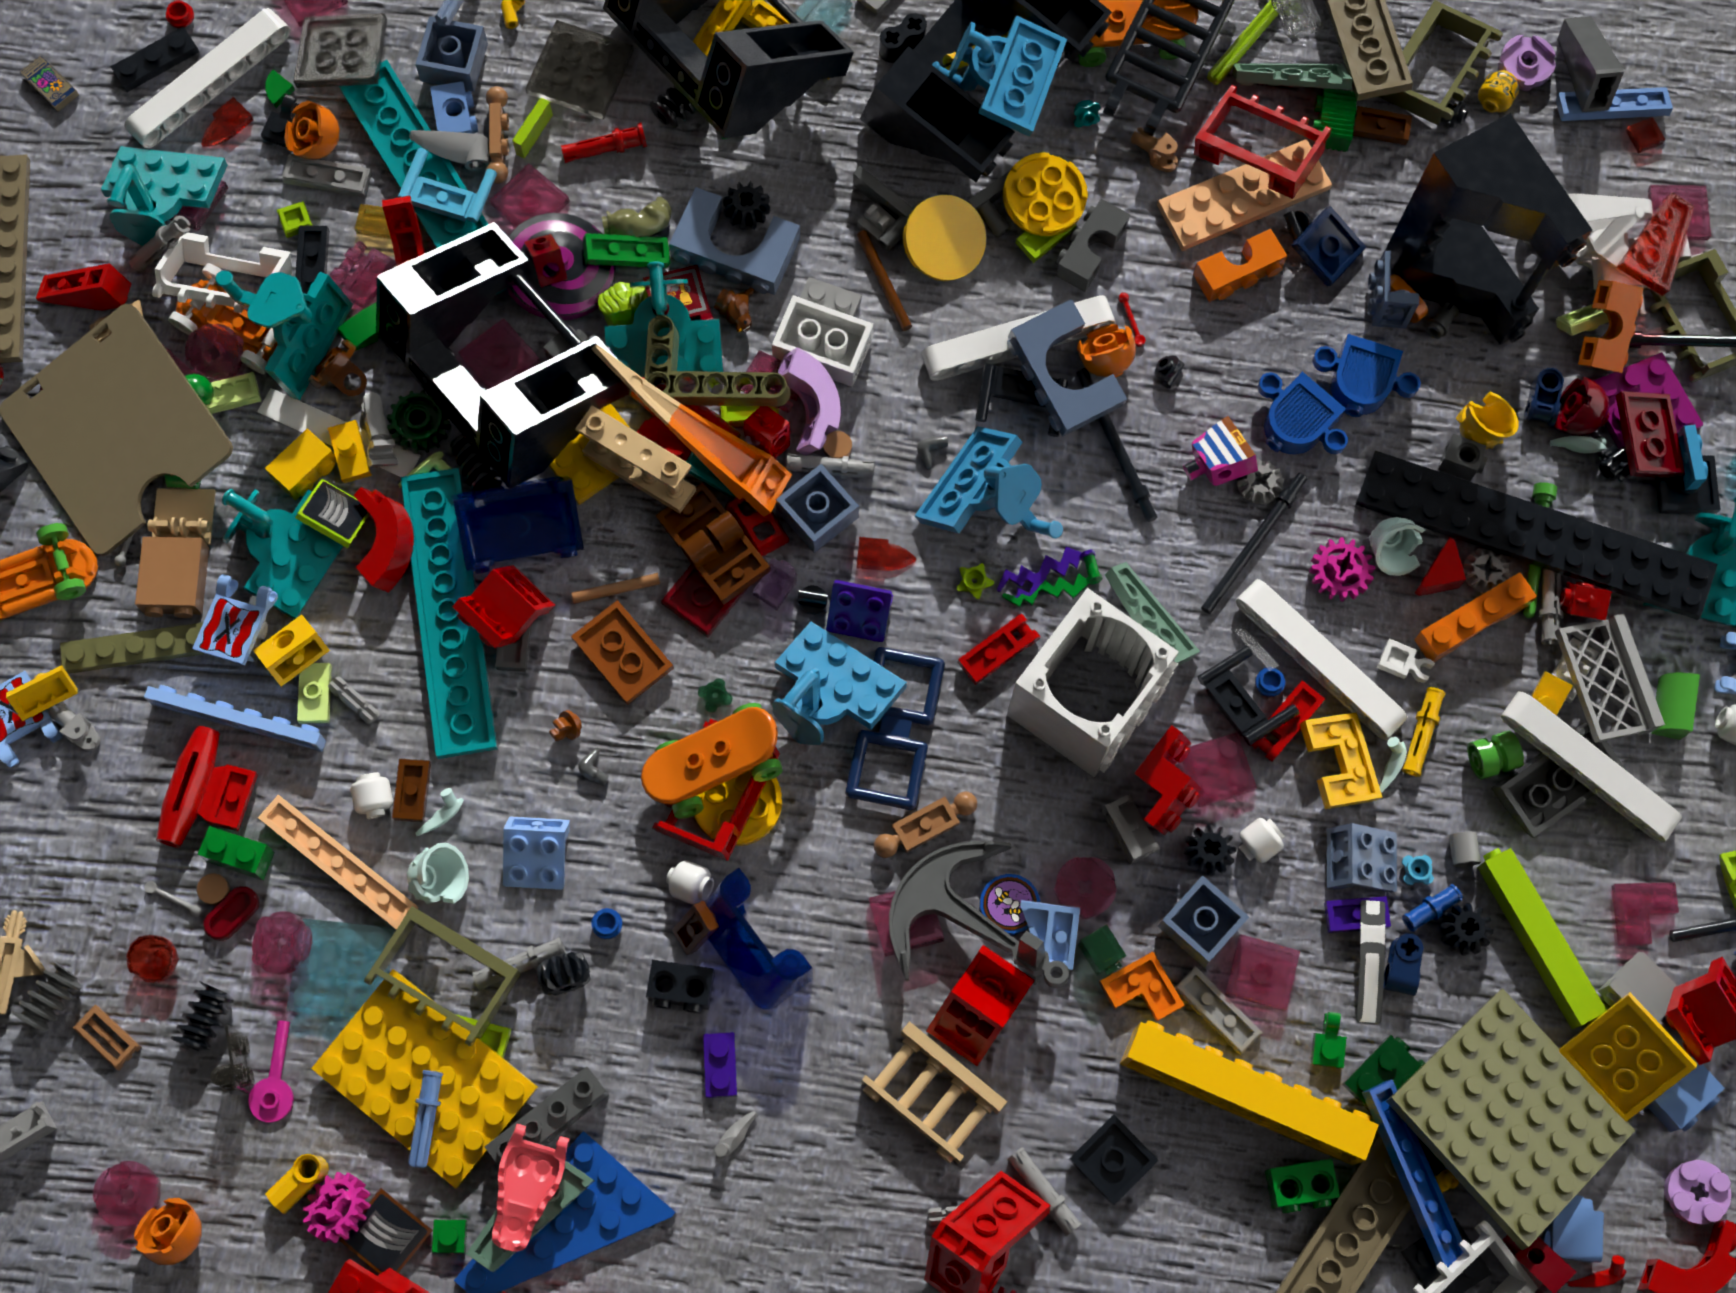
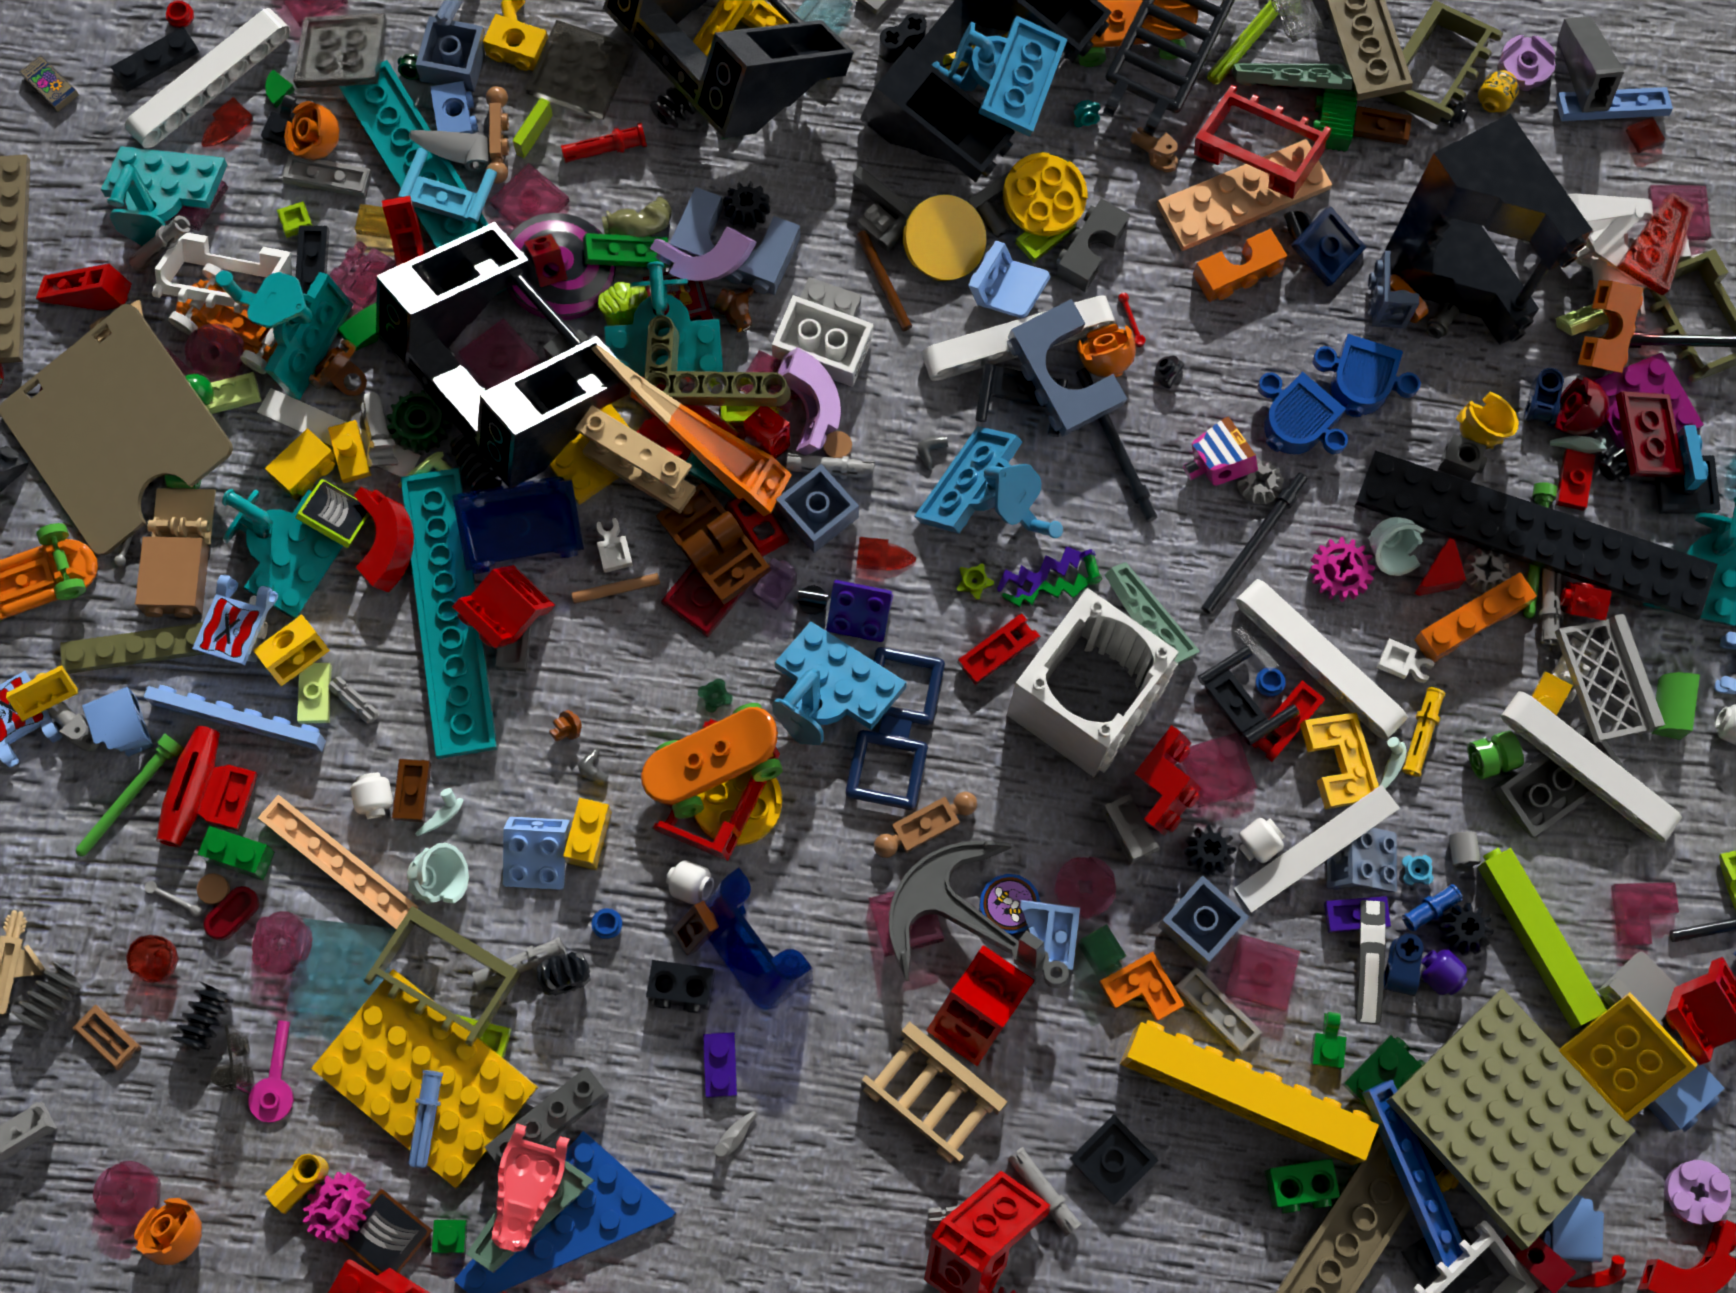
(118, 722): none -> medium blue piece
(166, 750): none -> bright green piece
(407, 66): none -> dark green plate
(506, 32): none -> yellow brick
(587, 833): none -> yellow brick
(614, 549): none -> white plate
(622, 652): dark orange plate -> none
(721, 261): none -> lavender arch
(1006, 283): none -> light blue bracket
(1316, 848): none -> white sticker
(1443, 972): none -> dark purple head
(1575, 479): none -> red plate

